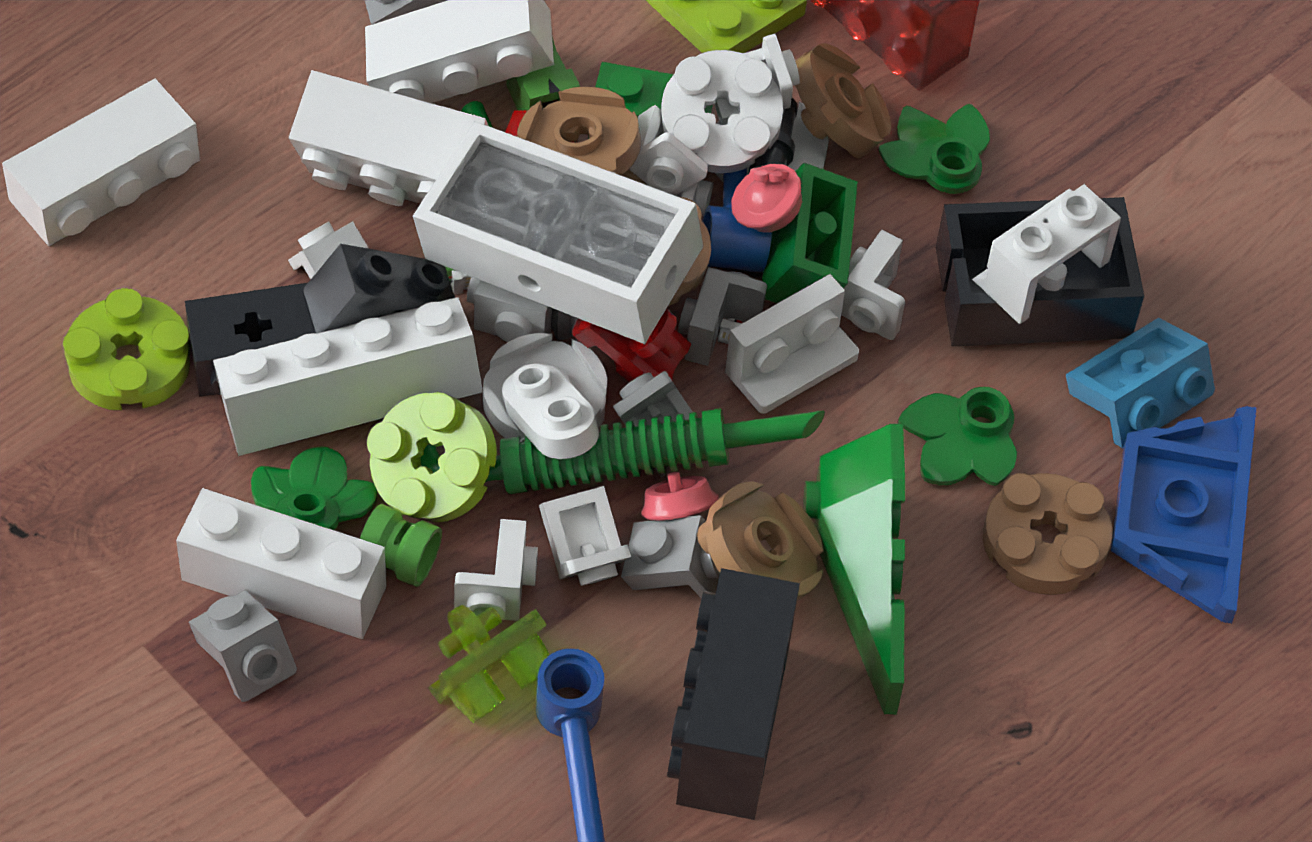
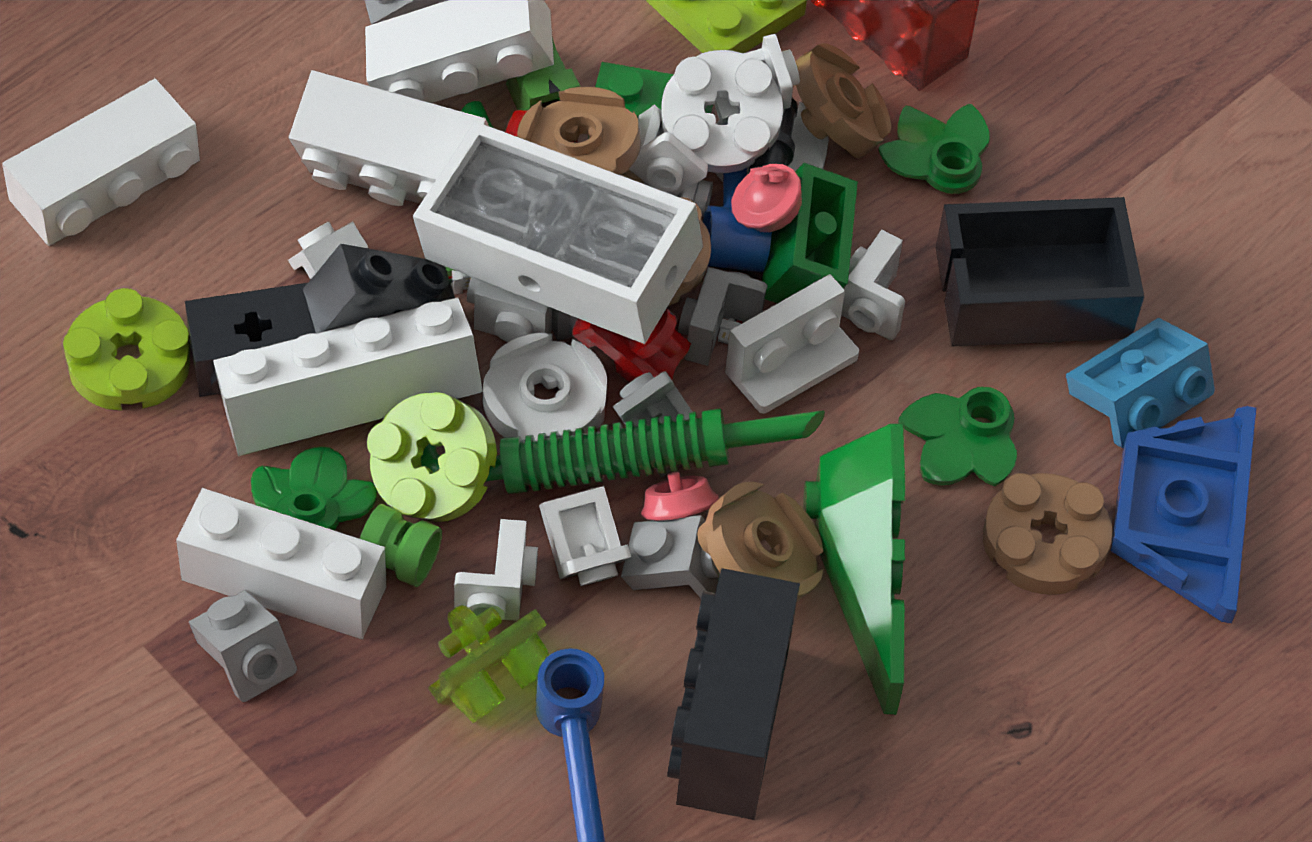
(550, 411): white plate -> none
(1041, 243): white window -> none

